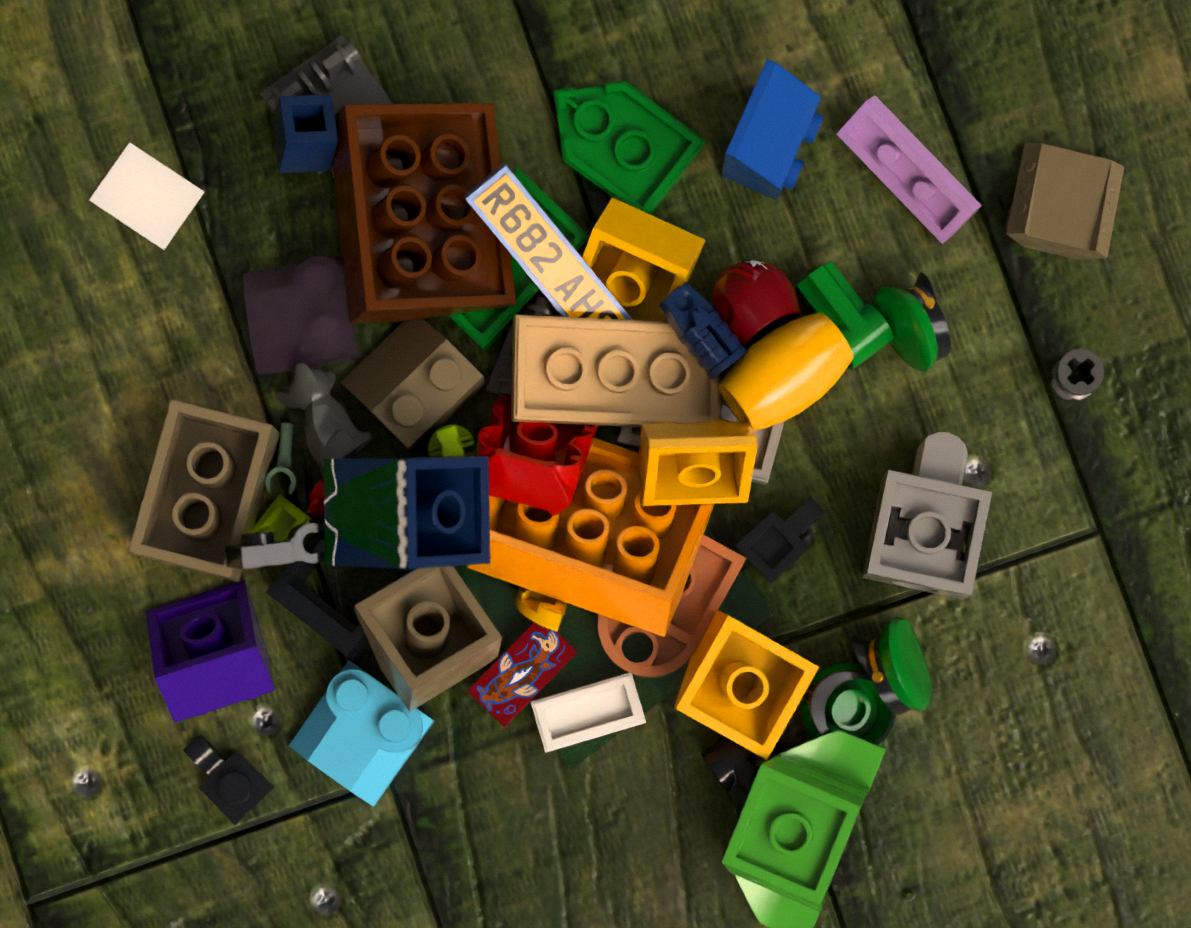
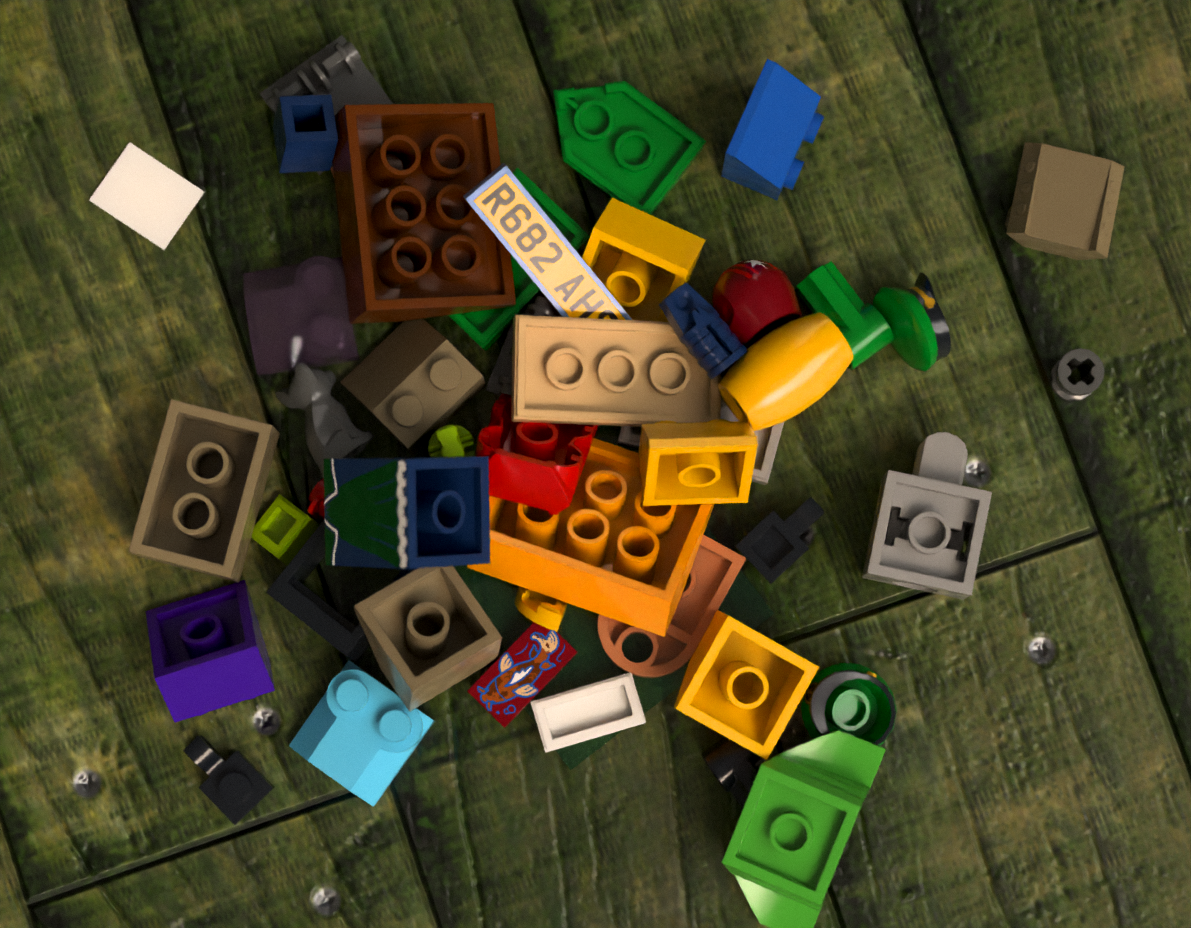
(262, 550): plate -> none
(284, 460): sand green hand -> none
(896, 666): green piece -> none
(908, 169): lavender plate -> none

